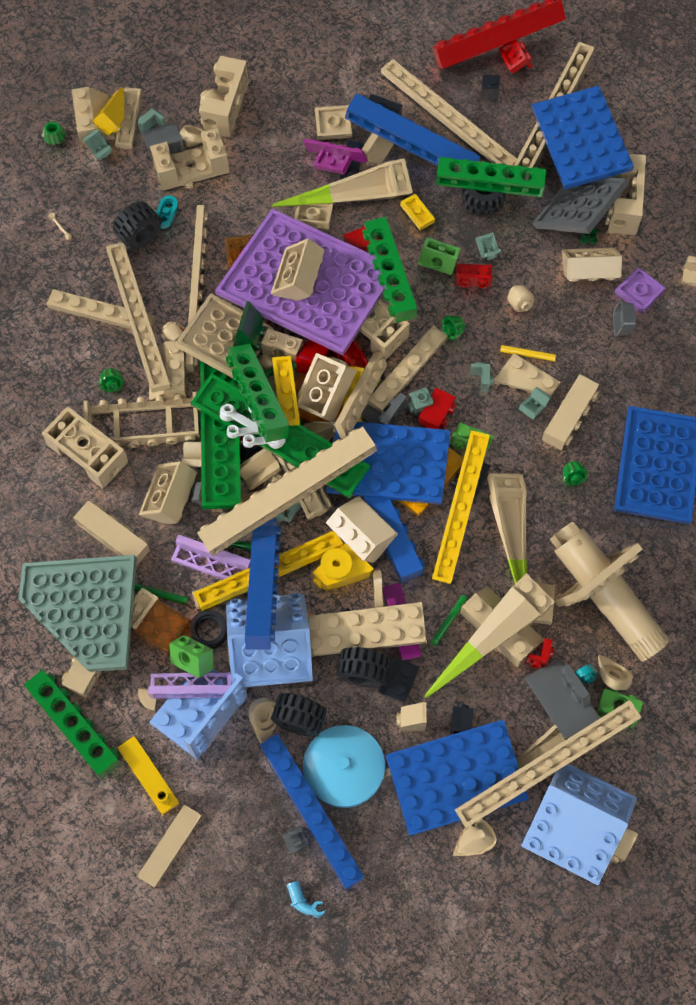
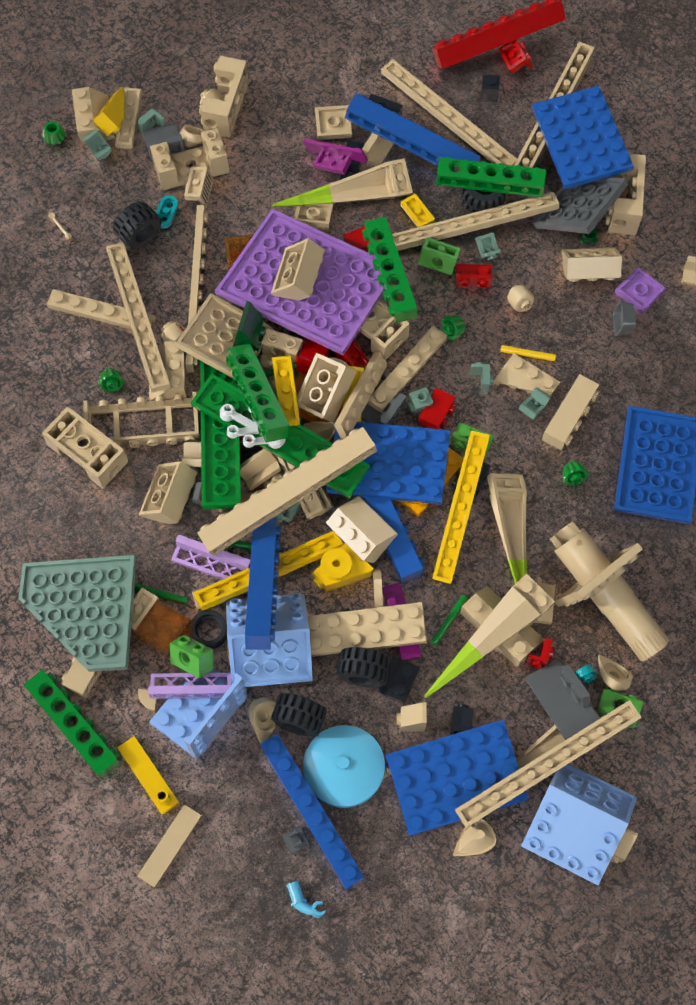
(110, 532): tan brick -> none
(199, 185): none -> tan panel
(476, 221): none -> tan plate

